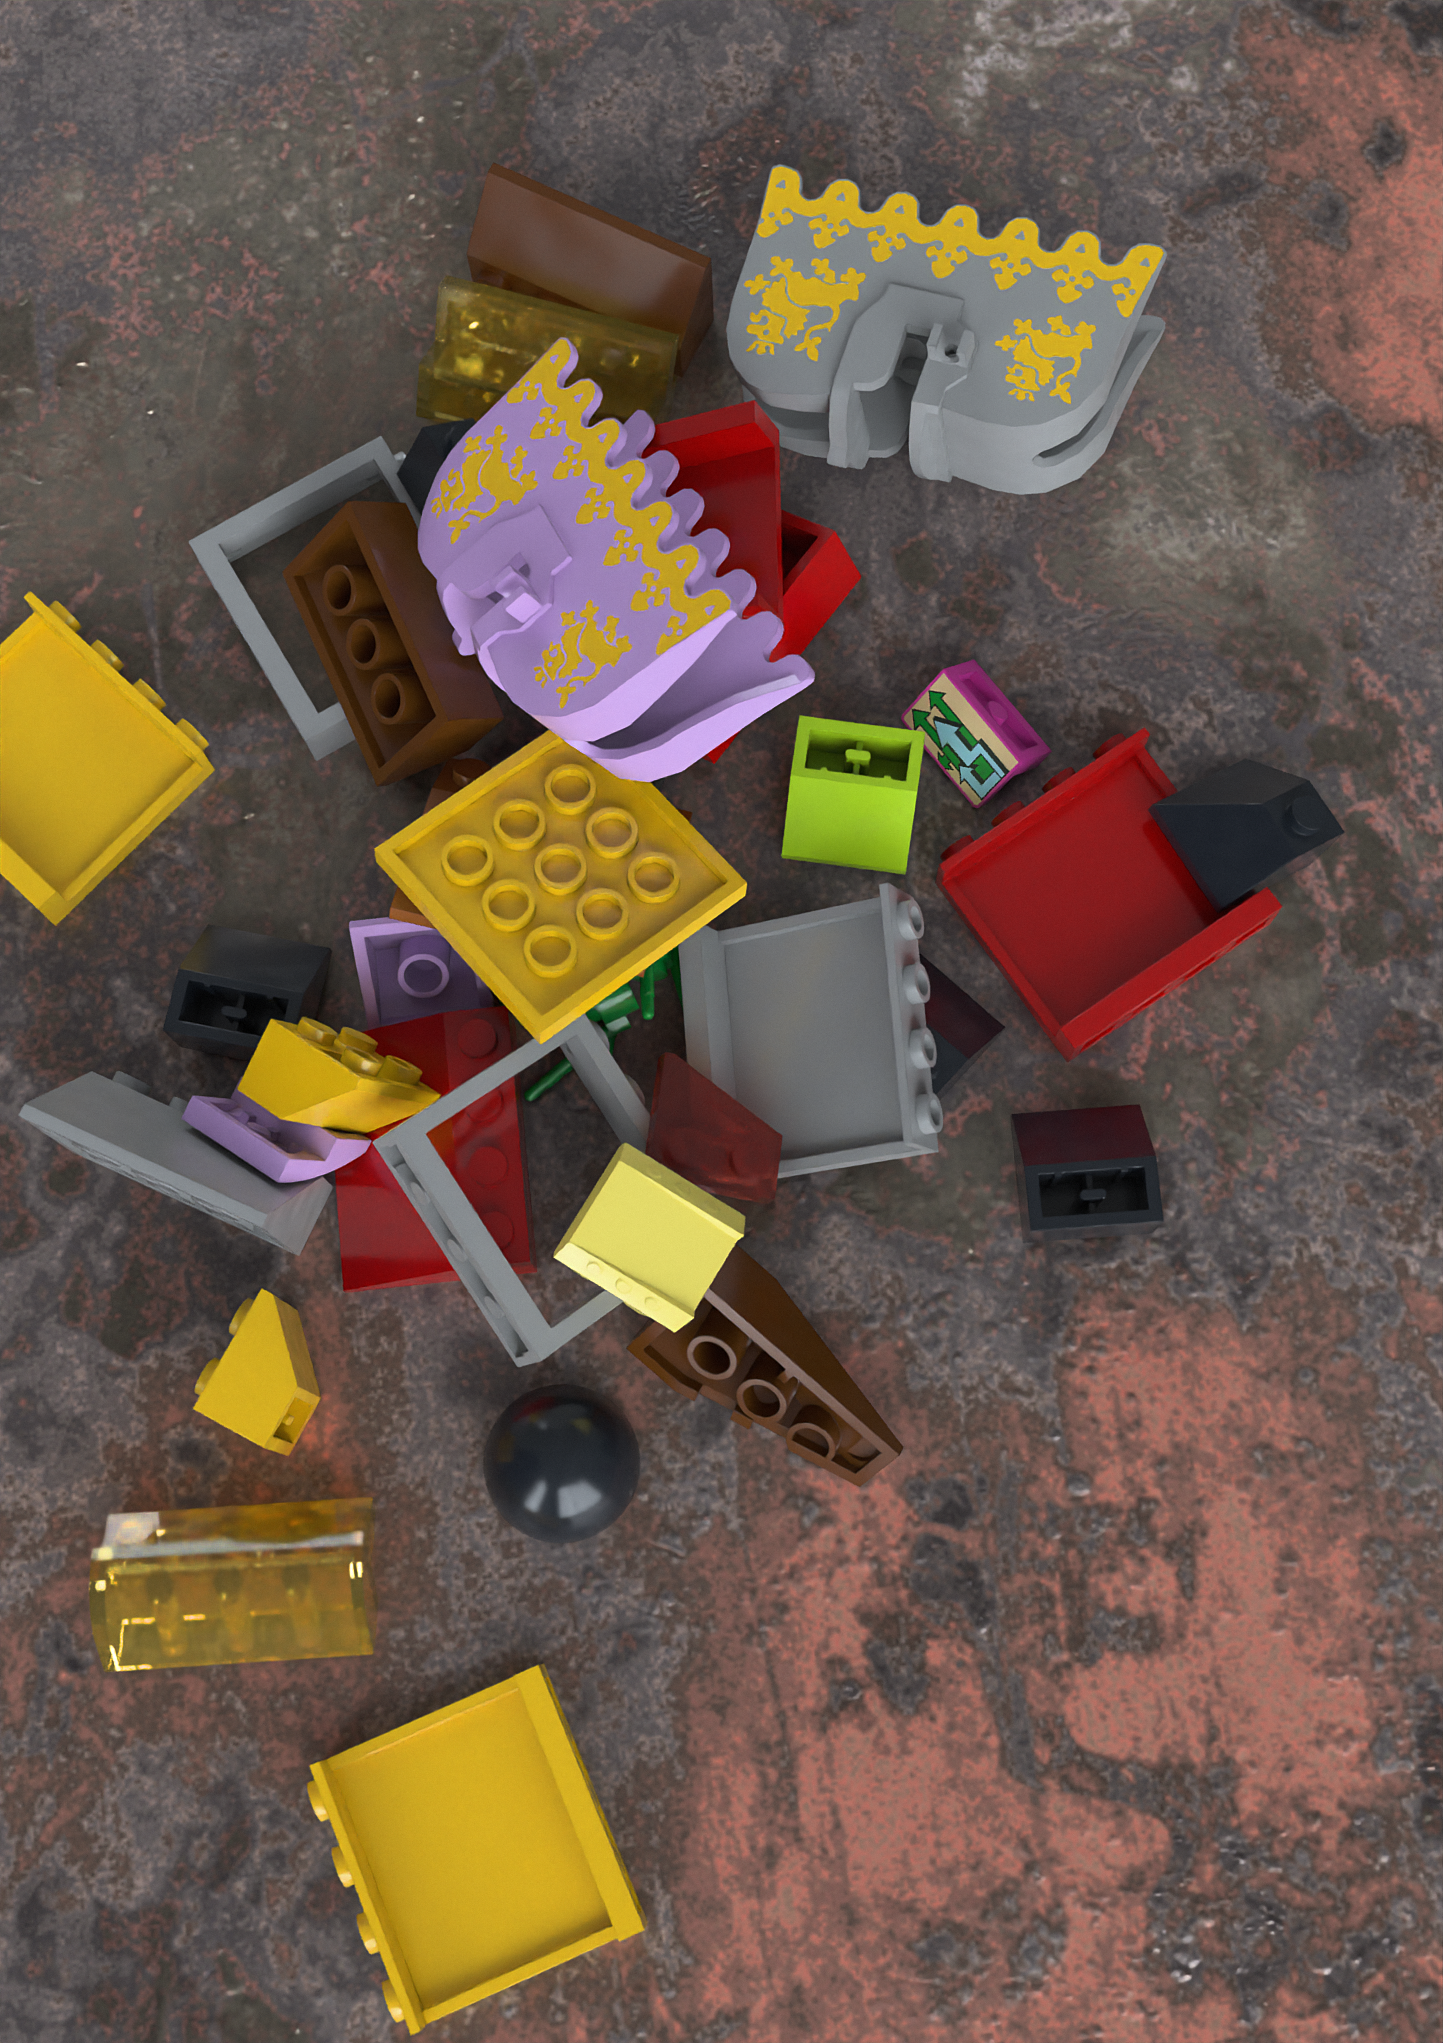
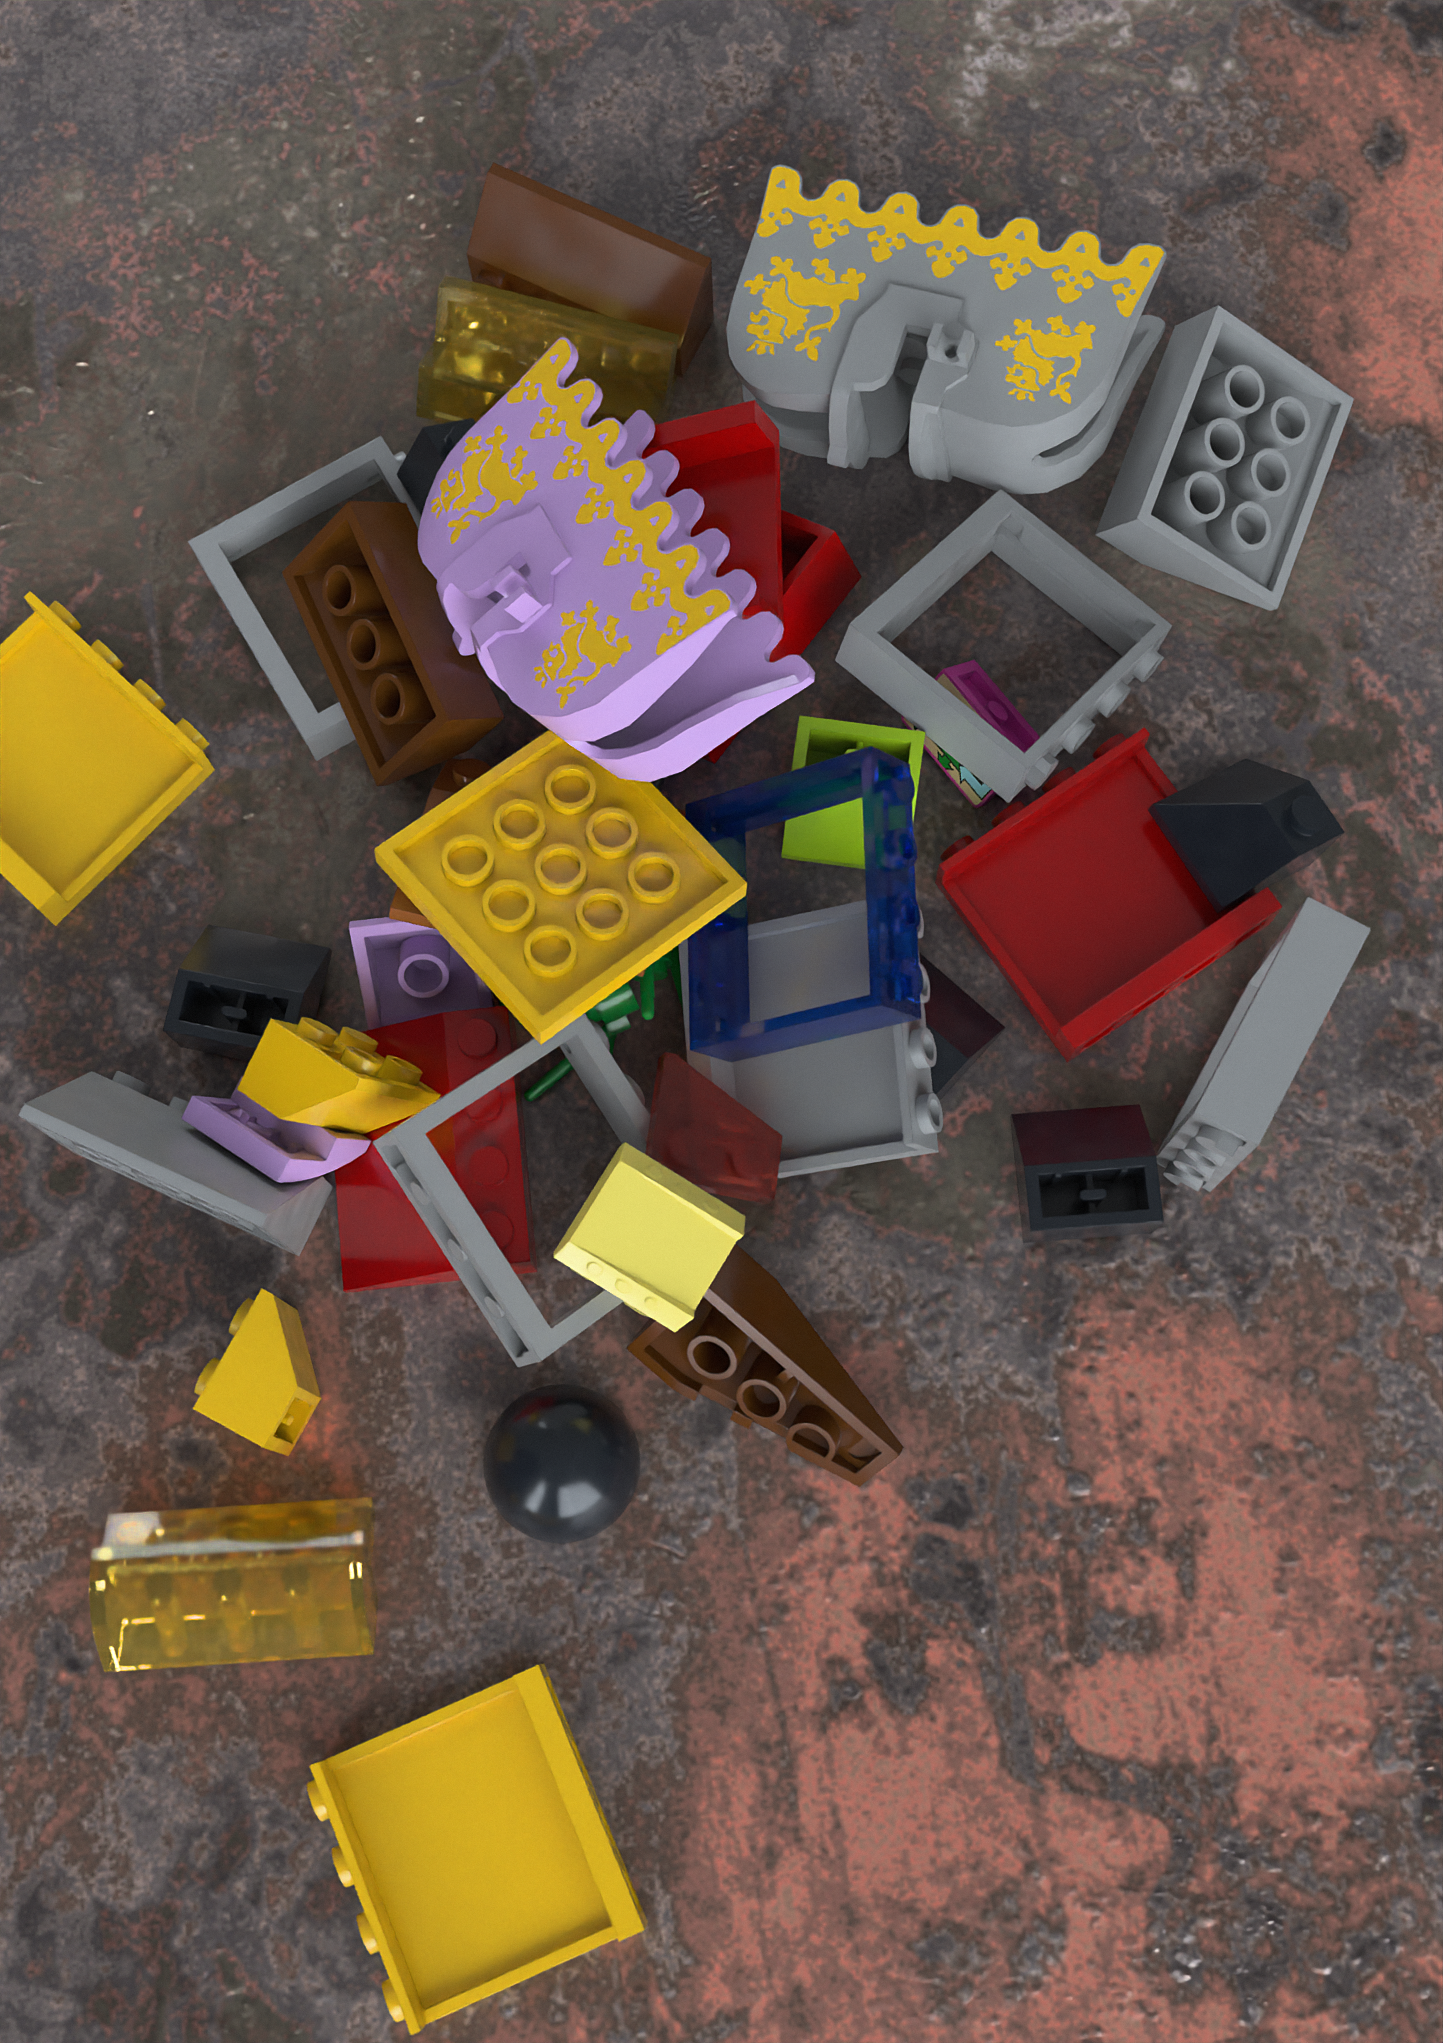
(720, 948): none -> clear blue window
(1058, 572): none -> light grey window
(1225, 461): none -> light grey slope
(1261, 1046): none -> light grey window

